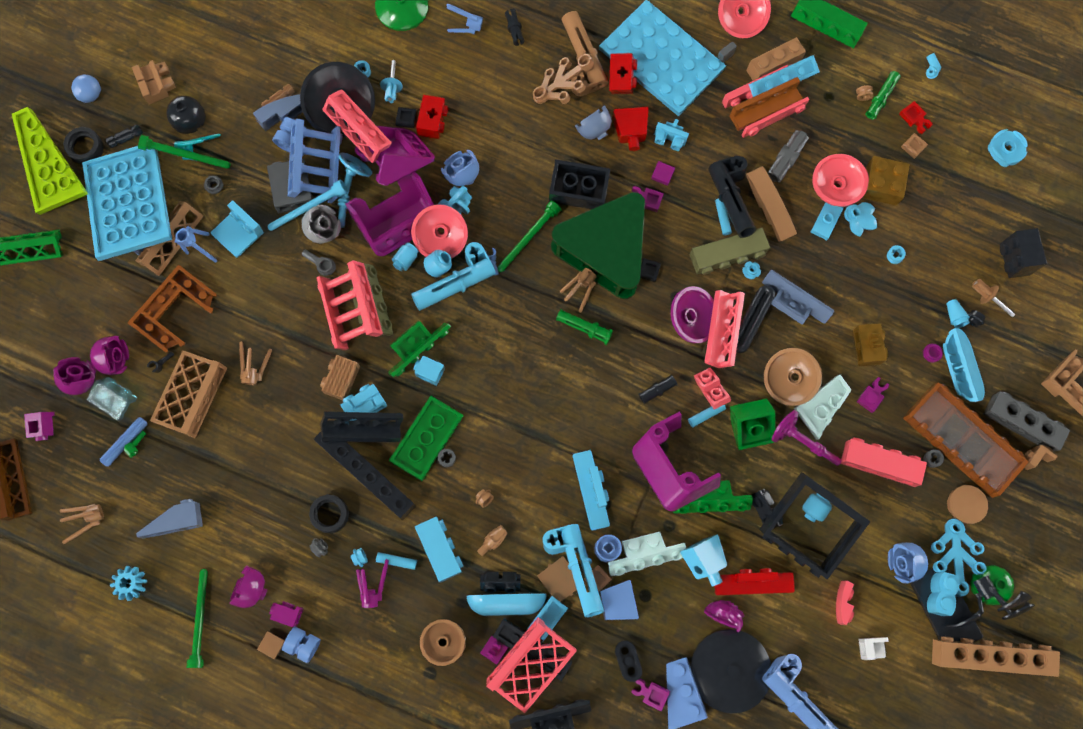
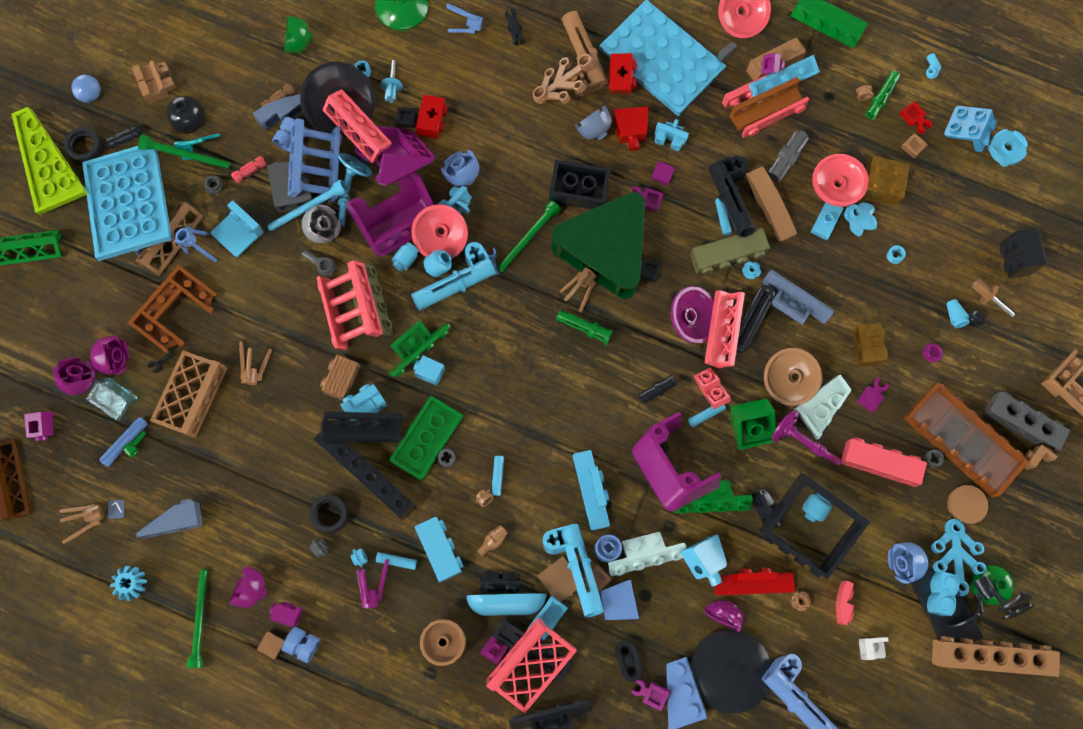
(116, 509): none -> sand blue sticker
(248, 169): none -> coral axle
(297, 35): none -> green cylinder
(497, 475): none -> medium azure piece
(772, 64): none -> magenta tile
(795, 601): none -> medium nougat plate
(963, 366): medium azure brick -> none
(972, 125): none -> dark azure bracket

